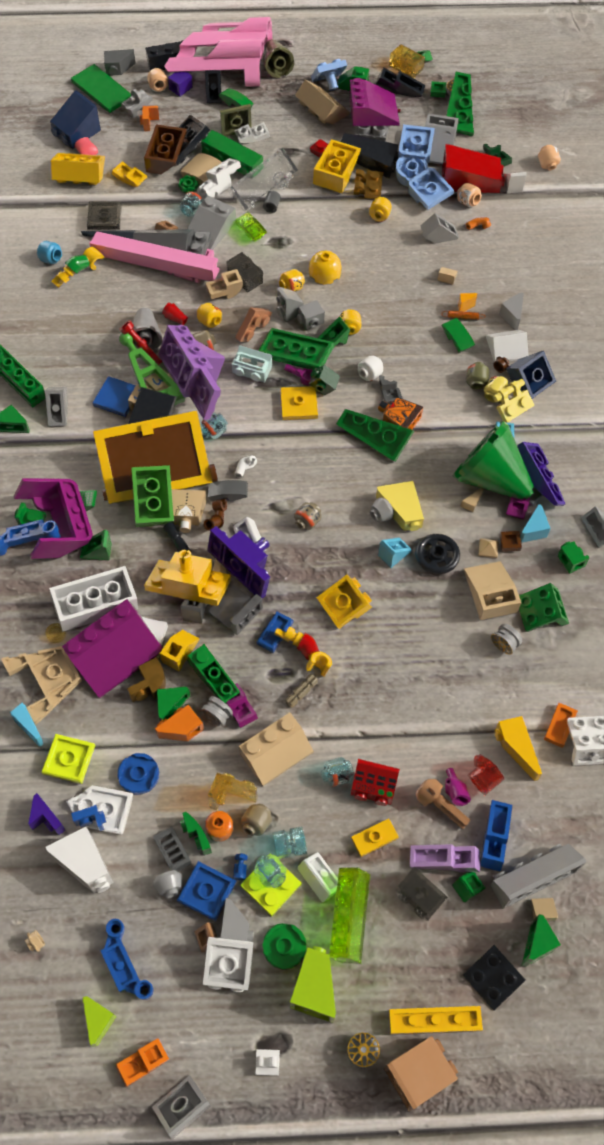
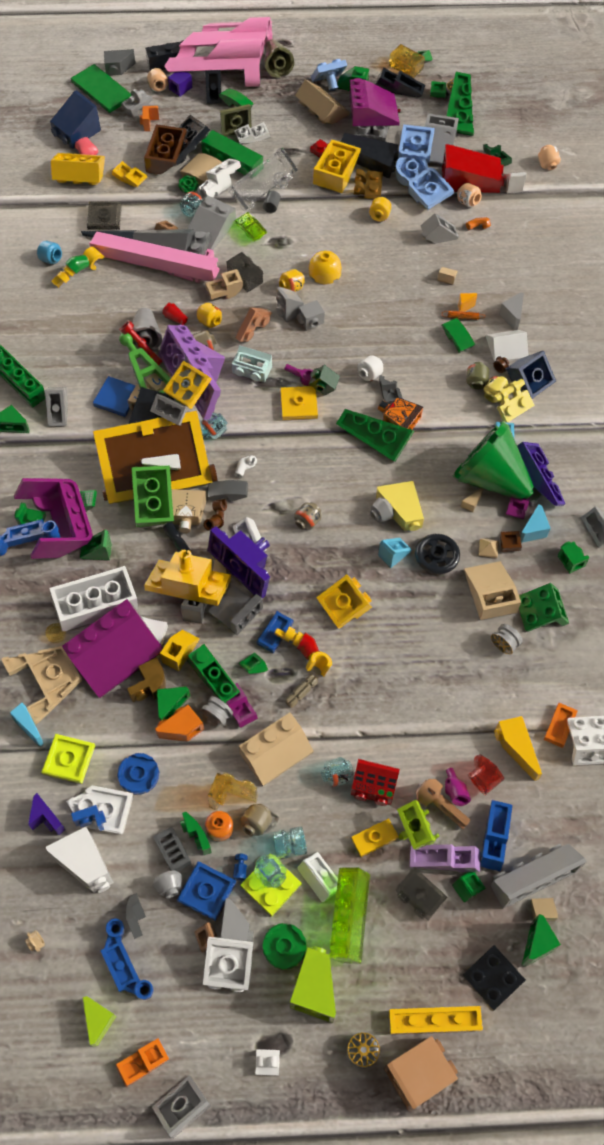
(134, 913): none -> dark grey slope
(169, 409): none -> light grey slope
(172, 460): none -> white slope
(187, 384): none -> yellow piece
(253, 664): none -> green slope
(296, 349): green tile -> none
(336, 332): green slope -> none
(352, 319): yellow head -> none
(416, 825): none -> lime piece

